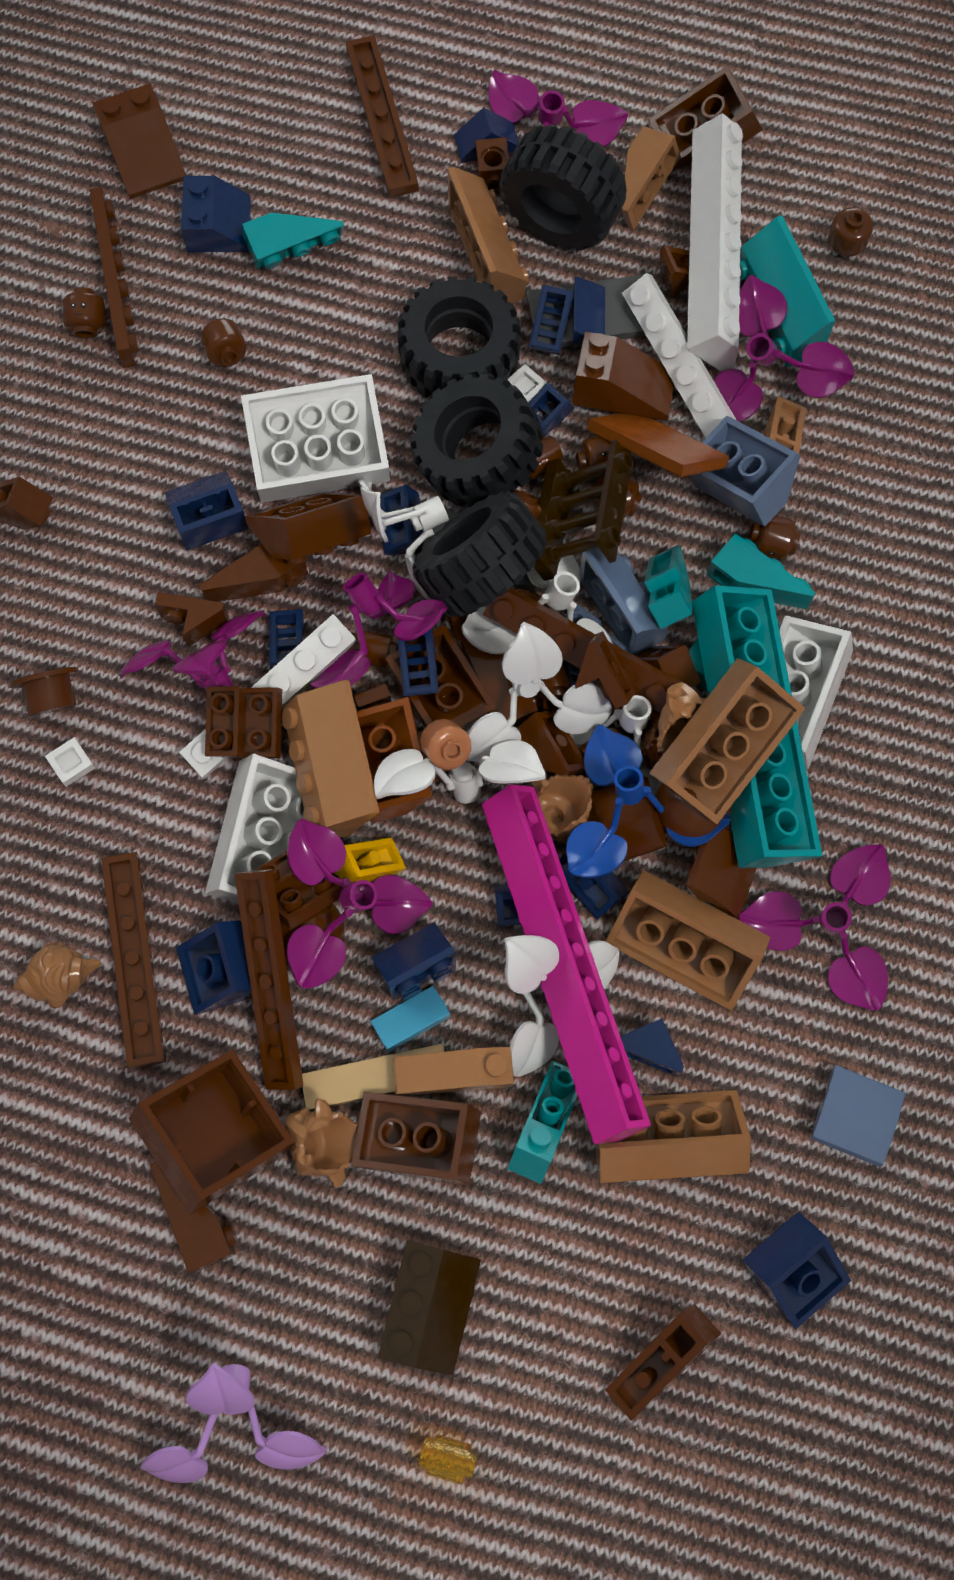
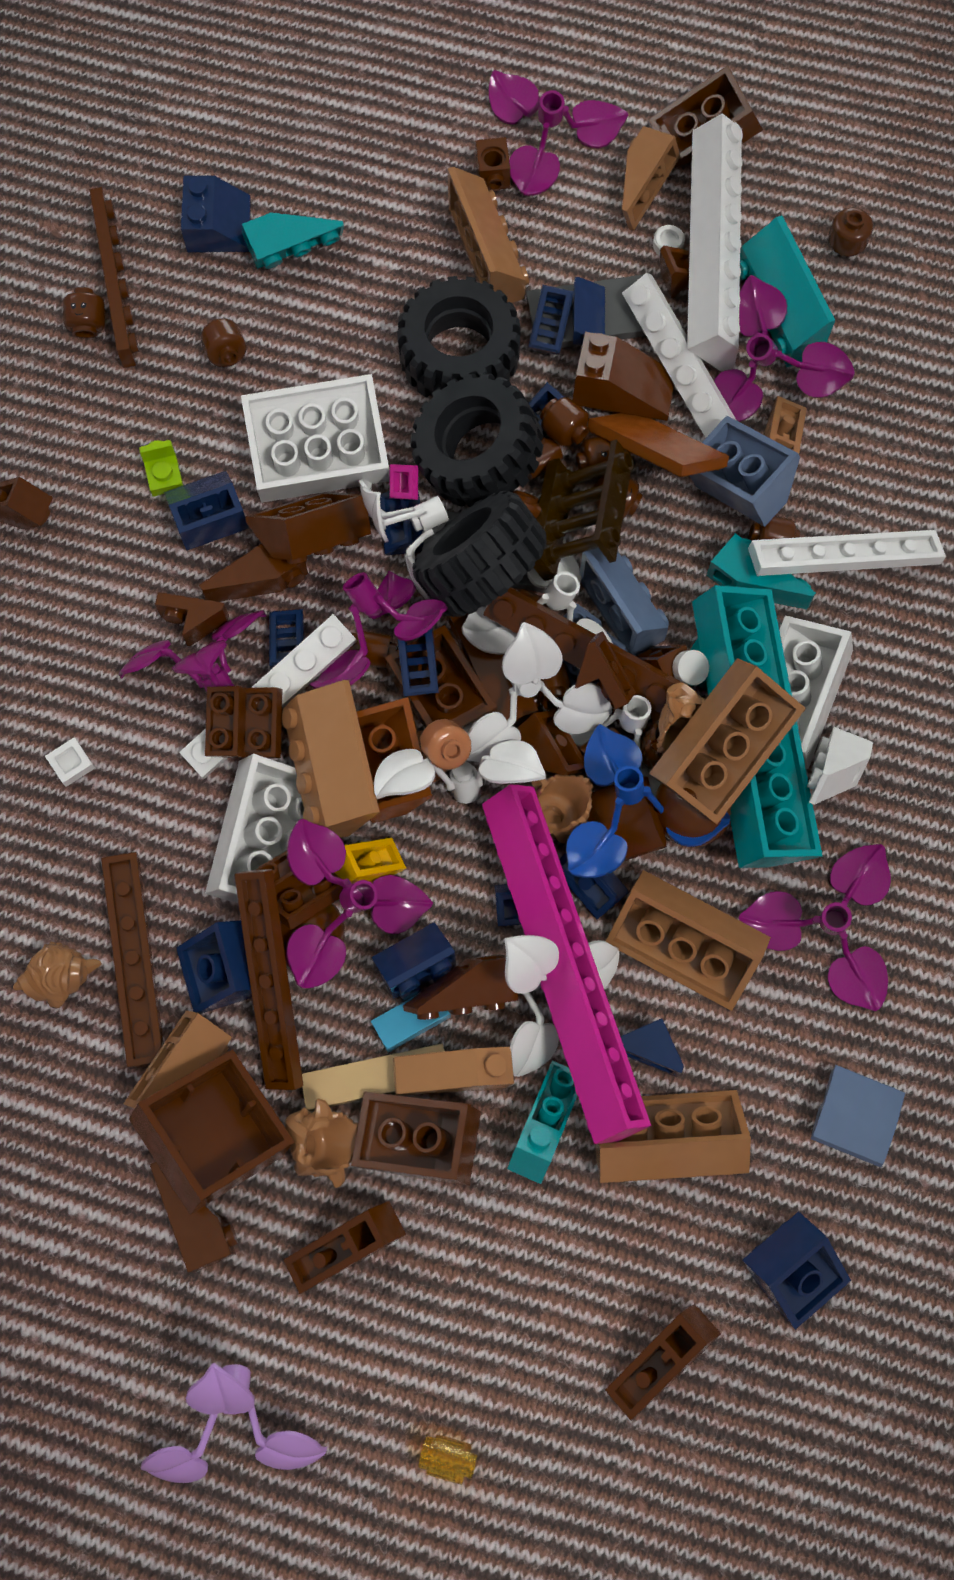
(47, 690): reddish brown piece -> none
(139, 140): reddish brown slope -> none
(161, 466): none -> lime bracket
(187, 1048): none -> medium nougat slope
(344, 1246): none -> reddish brown slope
(372, 697): reddish brown plate -> none
(382, 116): reddish brown plate -> none
(404, 481): none -> dark pink slope
(429, 1308): dark brown slope -> none
(468, 985): none -> reddish brown slope
(484, 126): dark blue slope -> none
(527, 382): white plate -> none
(563, 187): black tyre -> none
(564, 421): none -> reddish brown head
(668, 236): none -> white tile
(668, 587): teal slope -> none
(690, 667): none -> white tile
(717, 876): reddish brown slope -> none
(838, 764): none -> white slope
(846, 552): none -> white plate

